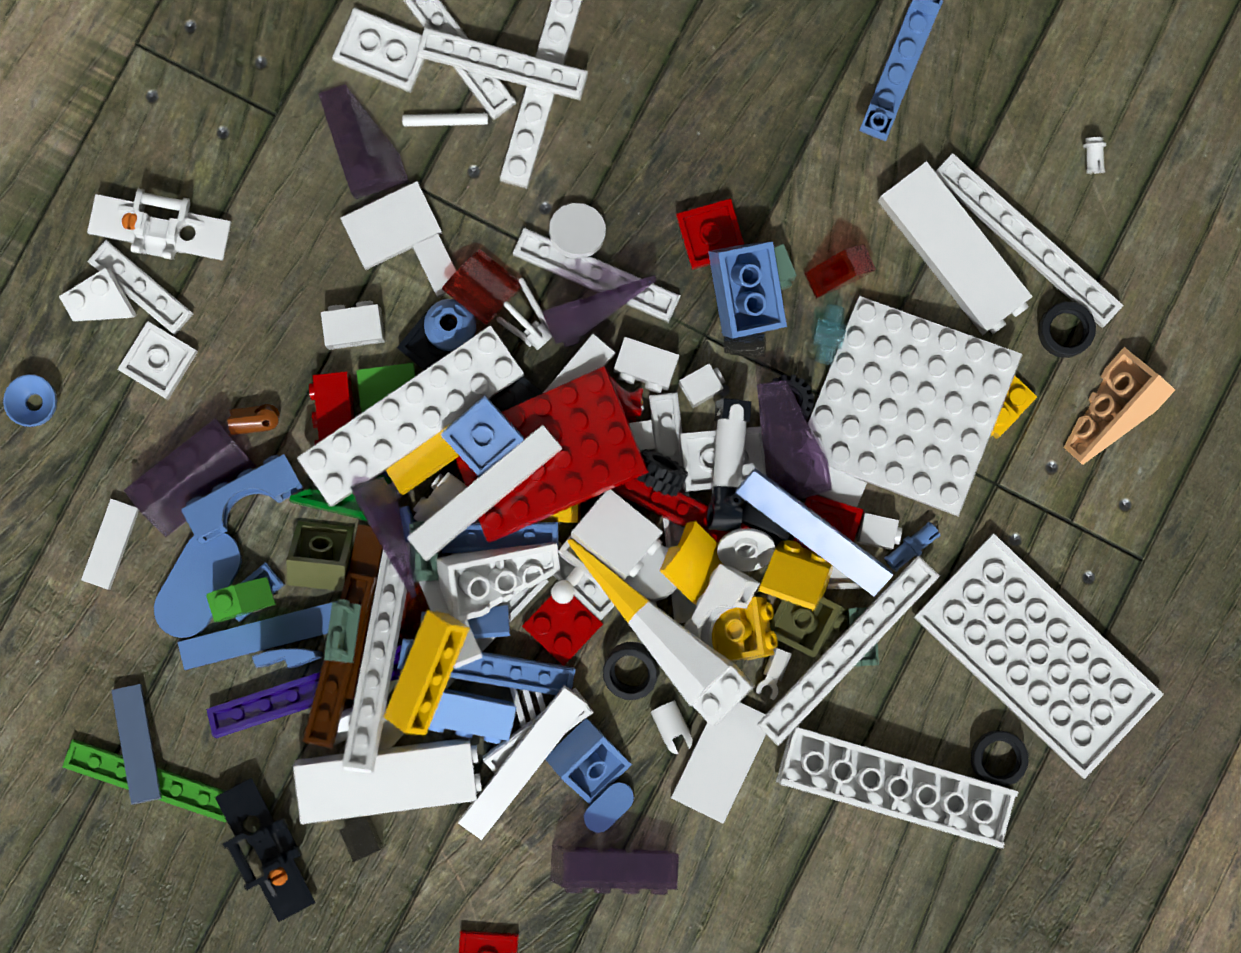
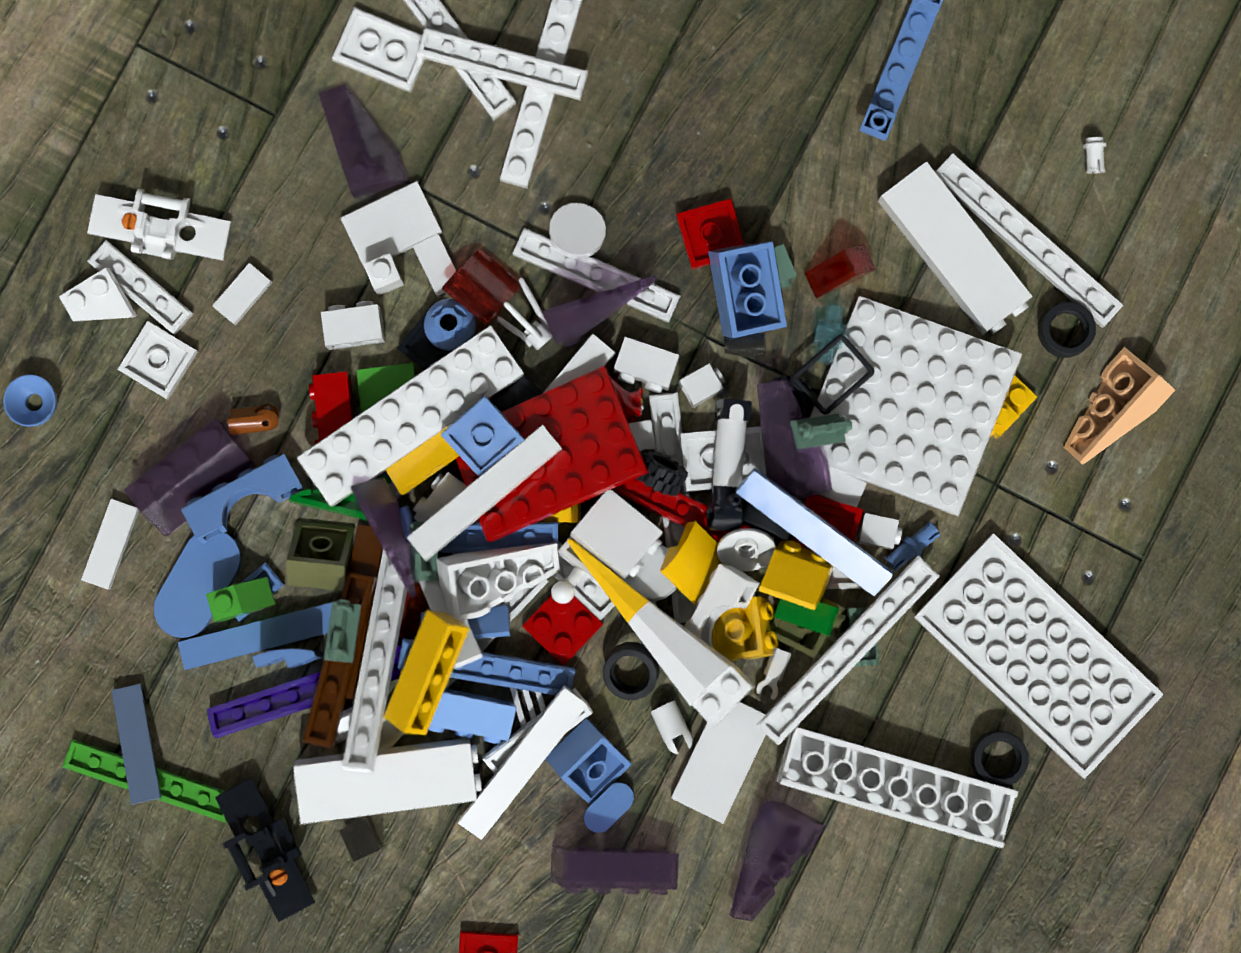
(242, 294): none -> white tile
(383, 274): none -> white brick
(445, 119): white bar -> none
(773, 847): none -> clear purple wedge
(815, 358): none -> black piece
(818, 620): none -> green tile
(820, 430): none -> sand green hinge

